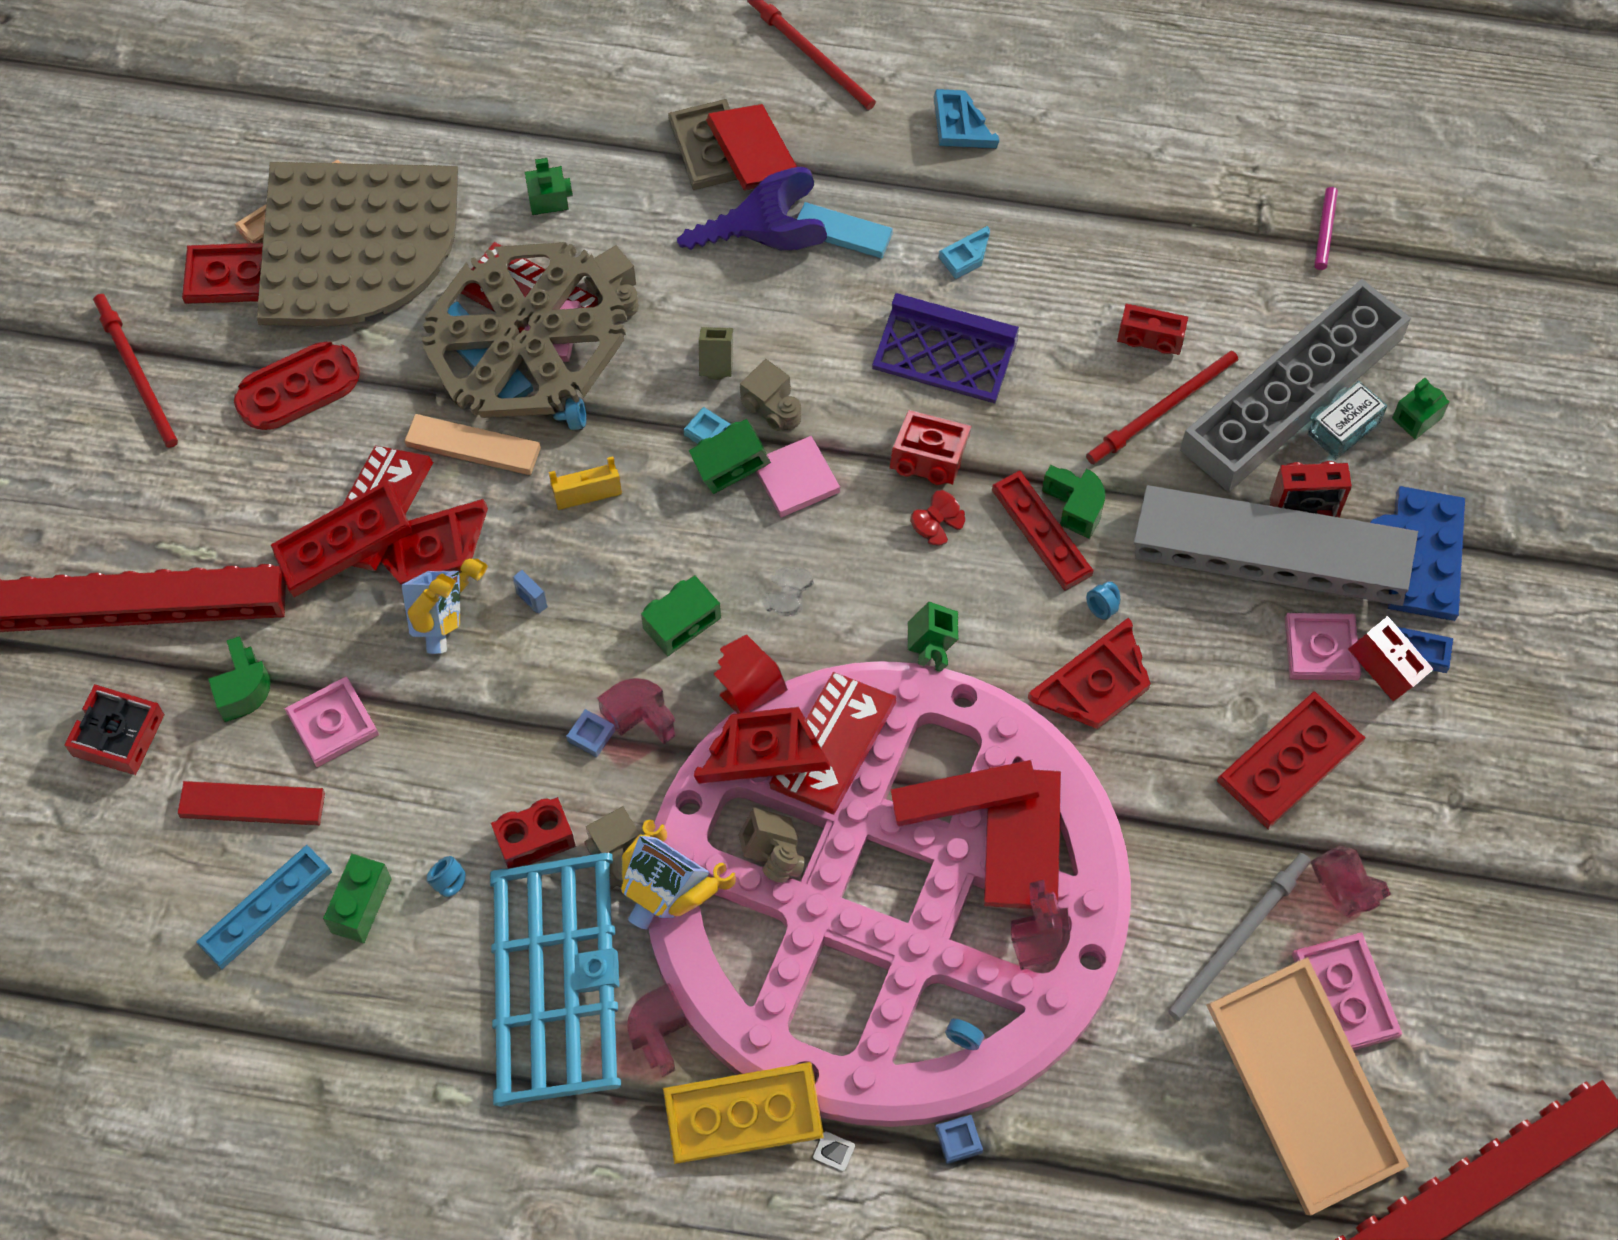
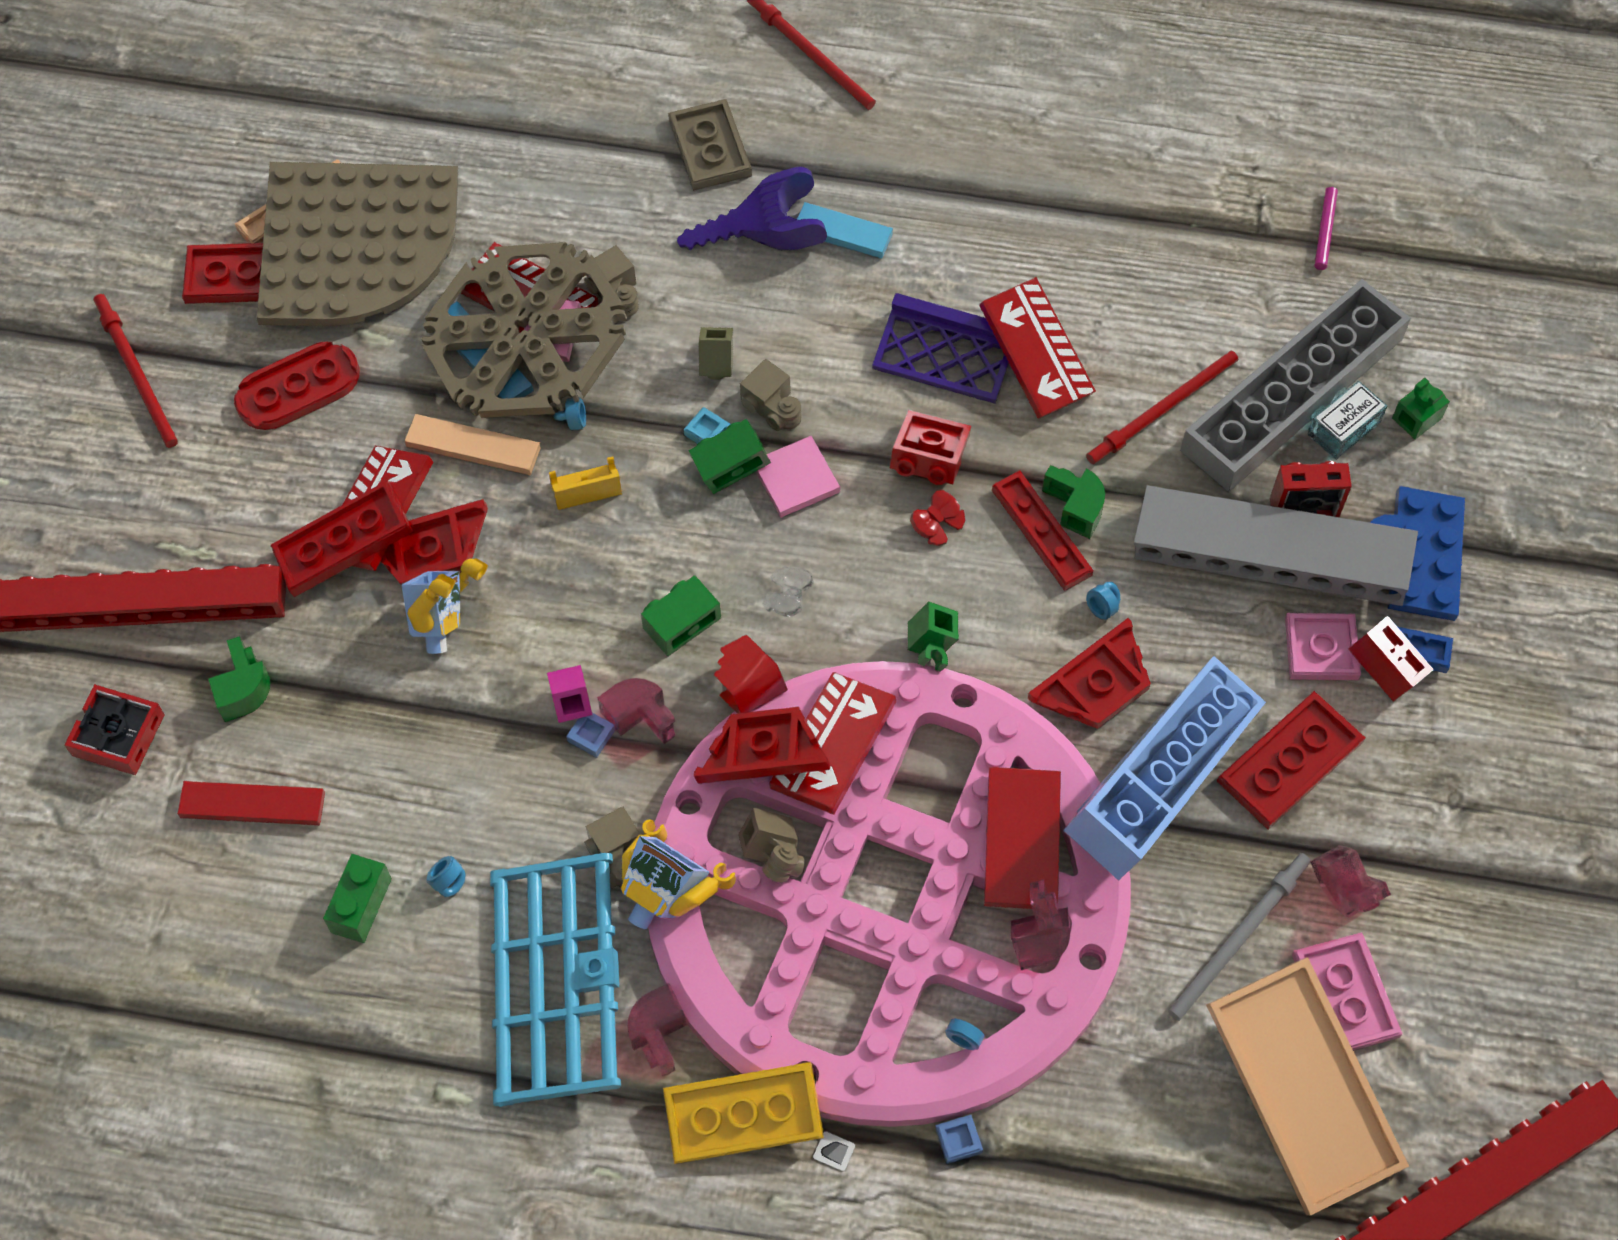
(264, 907): dark azure tile -> none
(331, 721): bright pink tile -> none
(530, 592): medium blue tile -> none
(537, 842): red brick -> none
(547, 188): green brick -> none
(569, 694): none -> dark pink brick
(750, 143): red tile -> none
(960, 122): dark azure wing -> none
(964, 793): red tile -> none
(966, 253): medium azure tile -> none
(1037, 348): none -> red tile
(1152, 329): red bracket -> none
(1164, 769): none -> light blue slope

